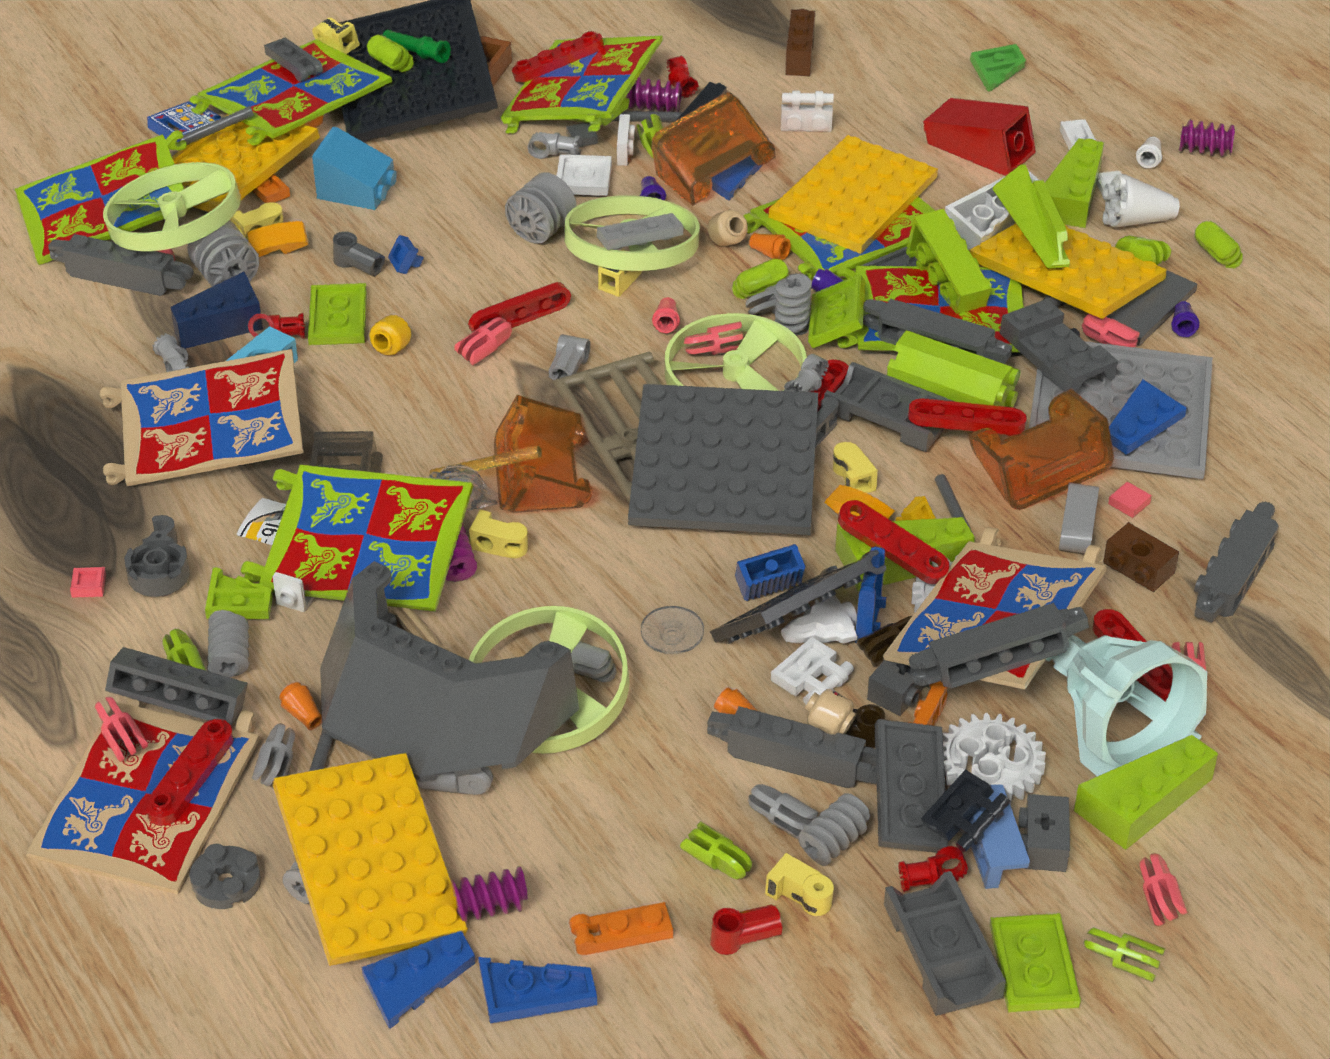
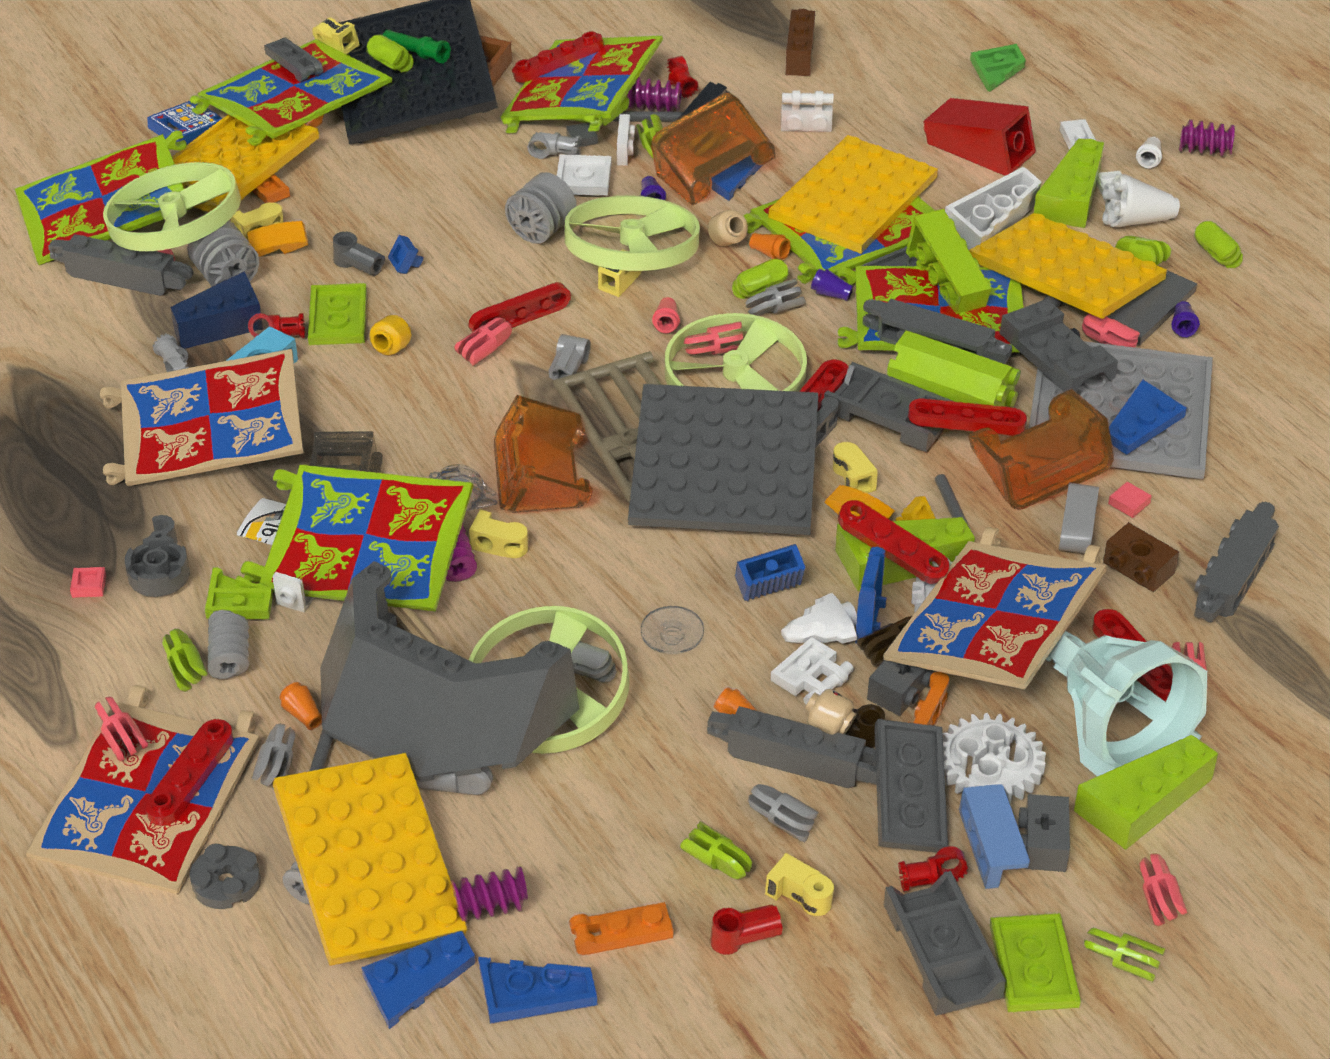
(175, 686): dark grey brick -> none
(218, 125): dark grey bar -> none
(351, 171): dark azure slope -> none
(500, 459): clear yellow bar -> none
(640, 231): light grey plate -> none
(793, 303): light grey piece -> none
(796, 599): black plate -> none
(810, 375): light grey connector -> none
(834, 829): light grey piece -> none
(836, 311): lime tile -> none
(959, 804): black plate -> none
(997, 646): dark grey hinge -> none
(1035, 215): lime wedge -> none

